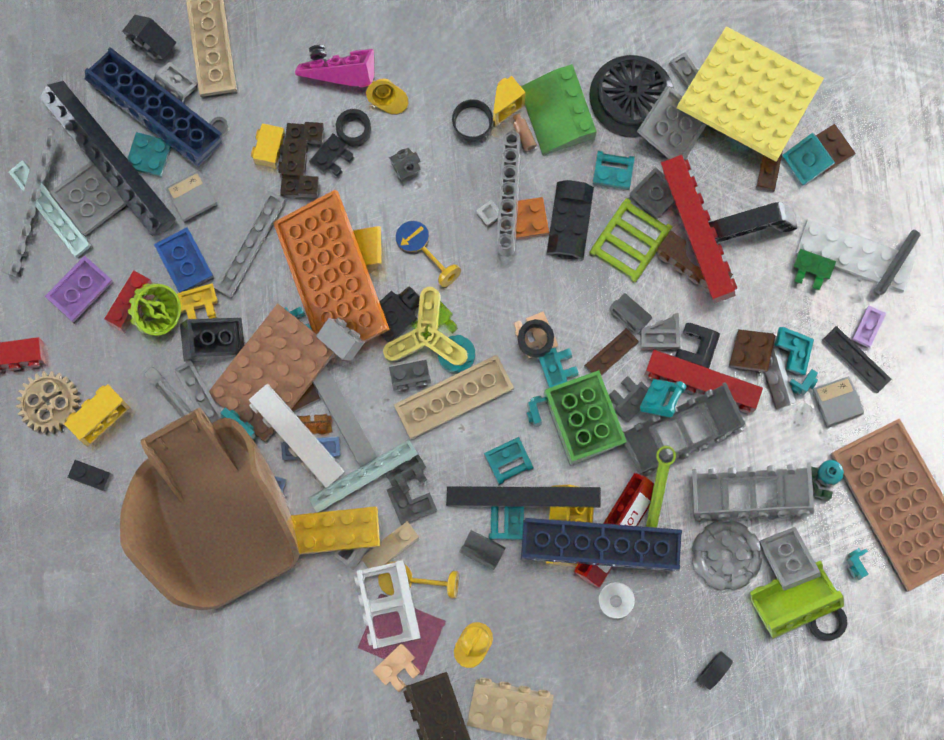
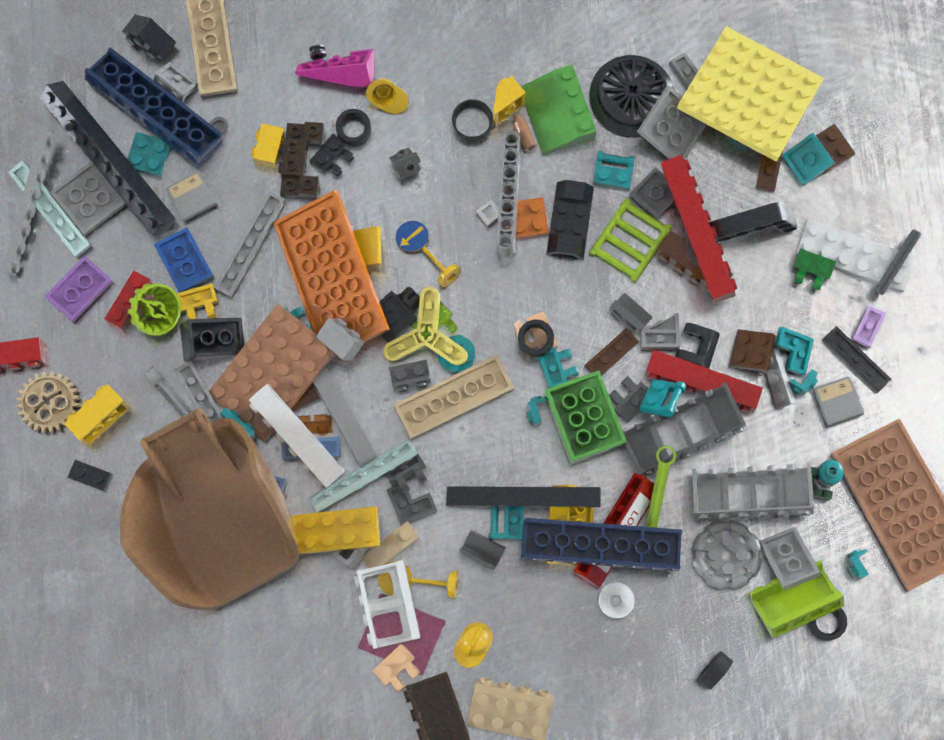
(506, 454): teal plate -> none

